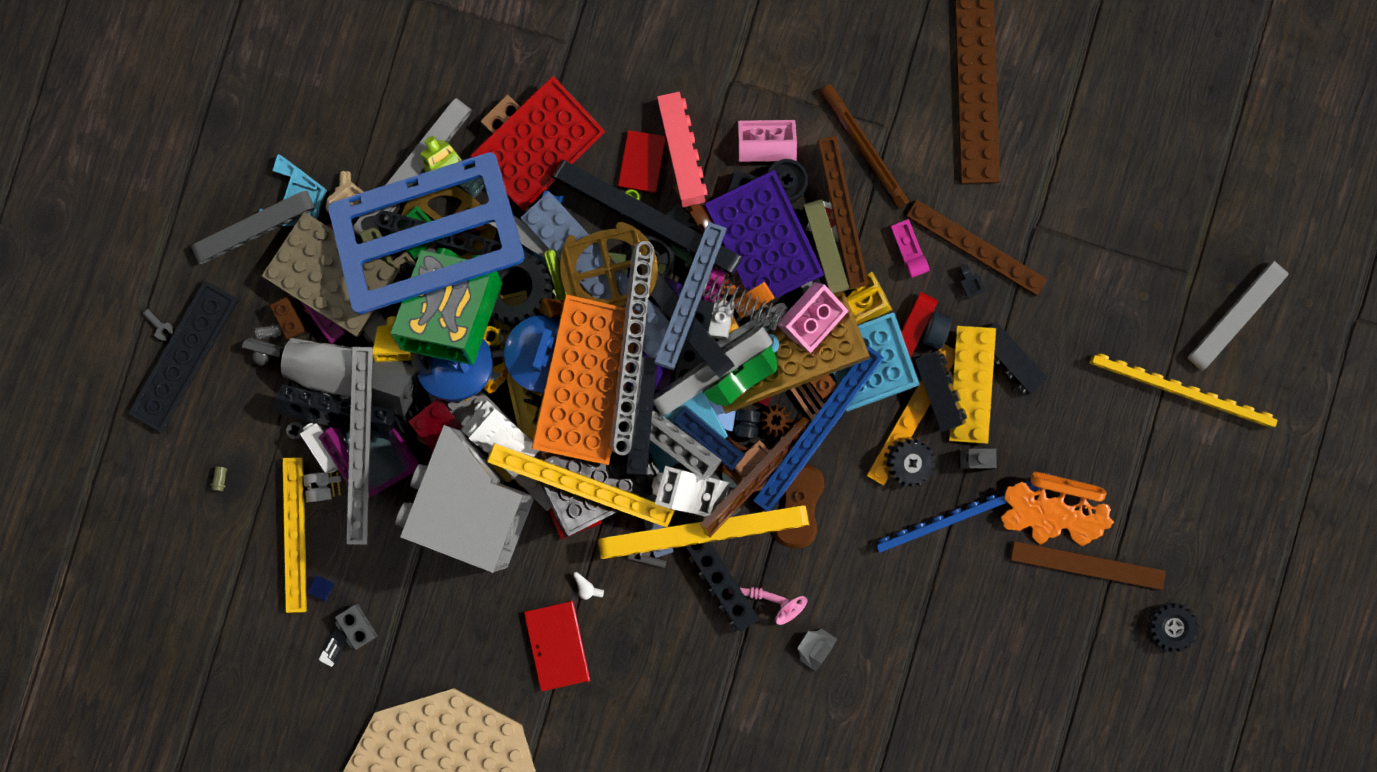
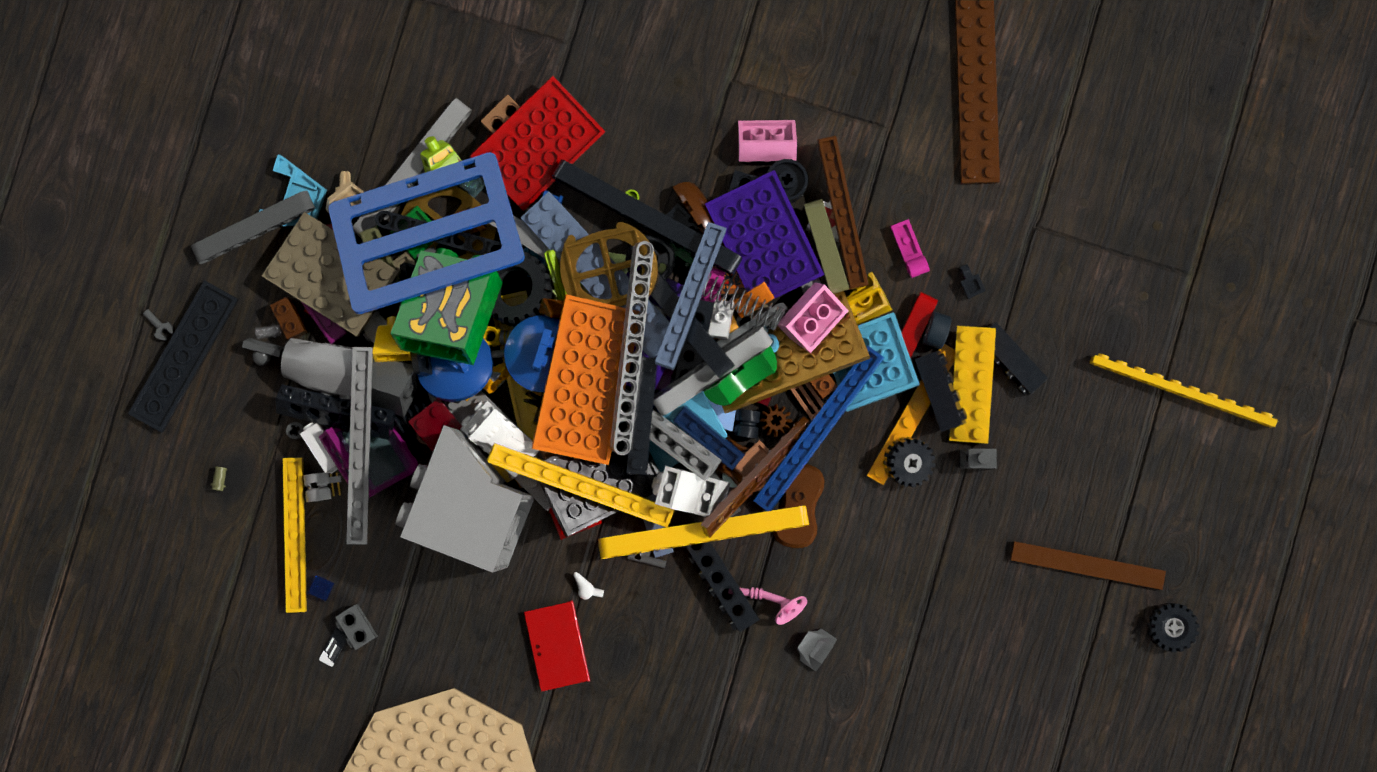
(642, 161): red tile -> none
(681, 149): coral brick -> none
(864, 146): reddish brown piece -> none
(941, 522): blue plate -> none
(976, 247): reddish brown plate -> none
(1052, 514): orange plant -> none
(1237, 315): light grey beam -> none

